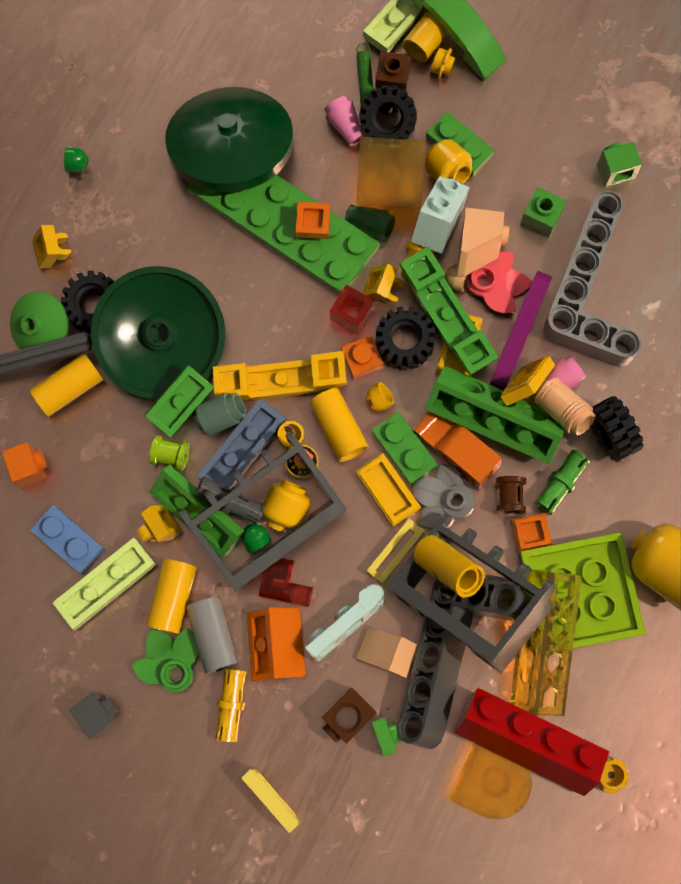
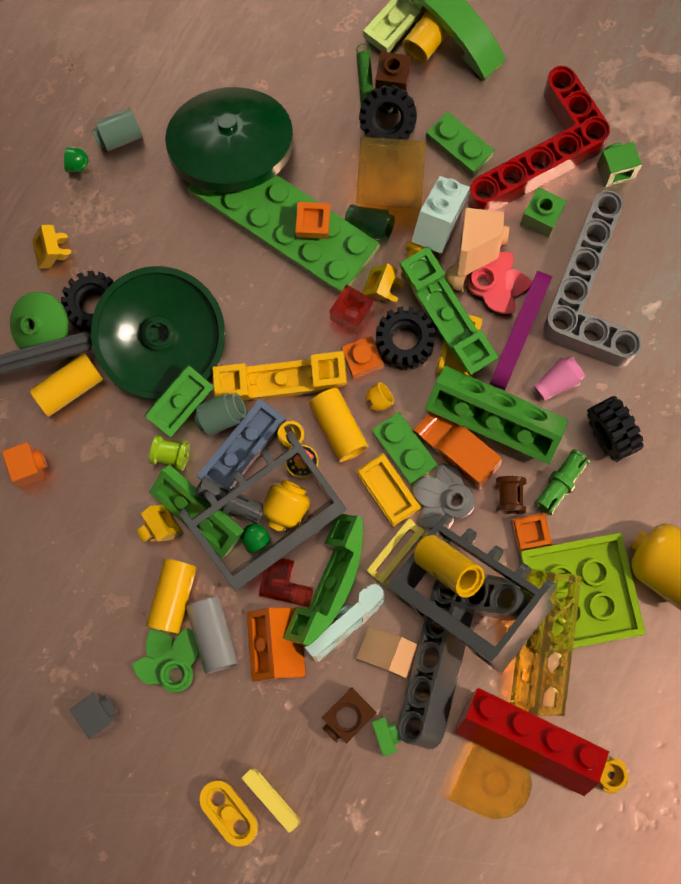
(67, 539): medium blue plate -> none
(104, 584): yellowish green plate -> none
(117, 130): none -> sand green brick
(227, 814): none -> yellow plate
(230, 705): yellow pin -> none
(335, 584): none -> bright green slope
(344, 119): bright pink cone -> none
(442, 62): yellow plate -> none
(448, 161): yellow head -> none
(527, 380): yellow tile -> none
(548, 153): none -> red beam
(564, 406): light nougat head -> none

